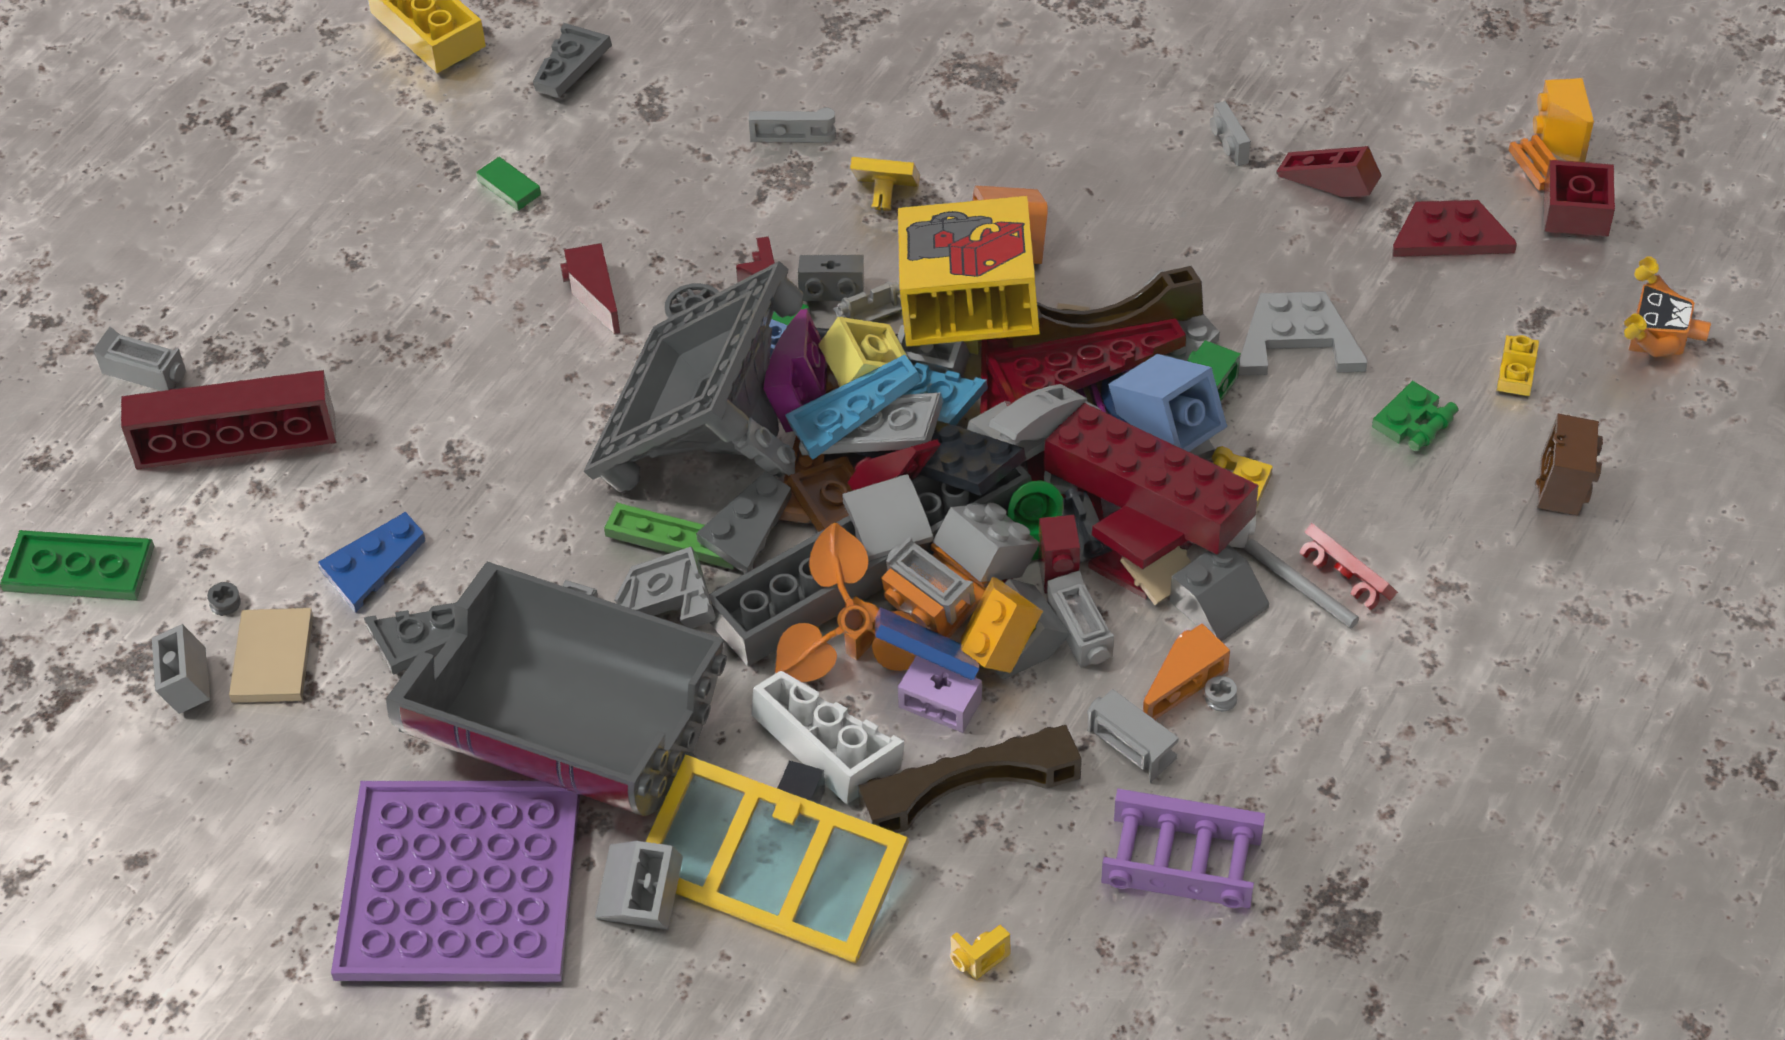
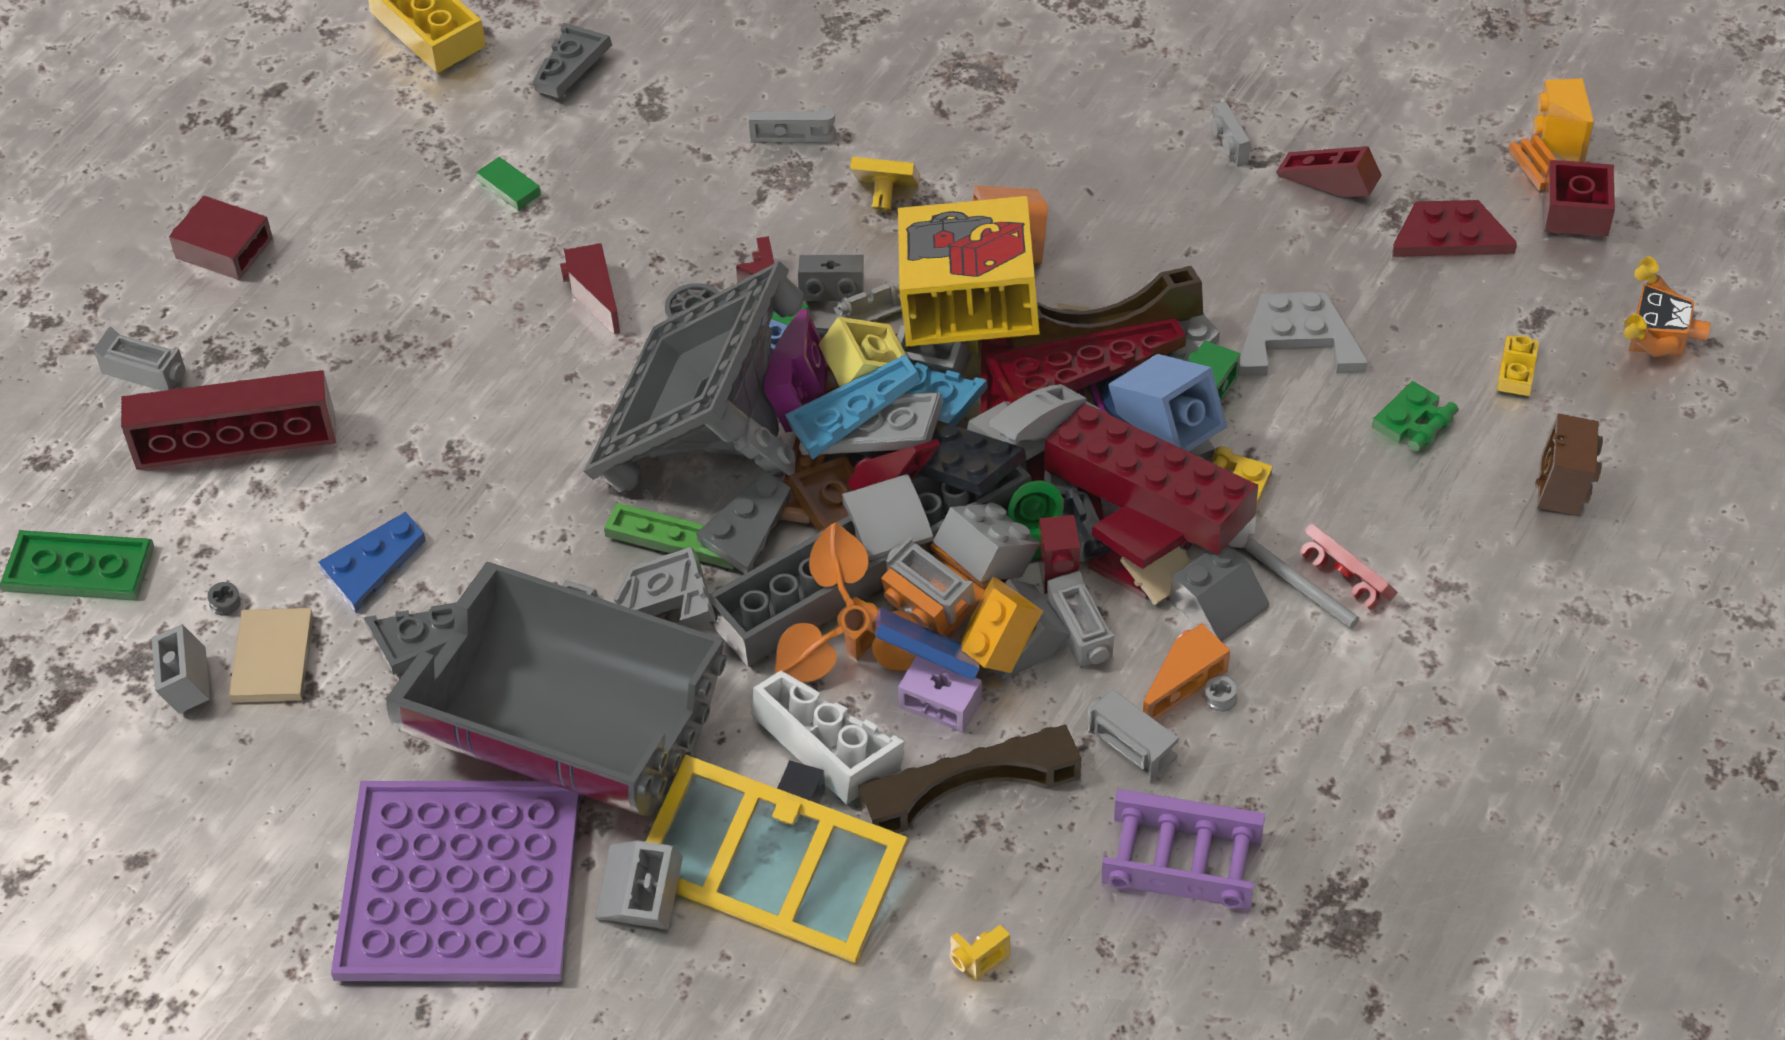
(221, 237): none -> dark red brick

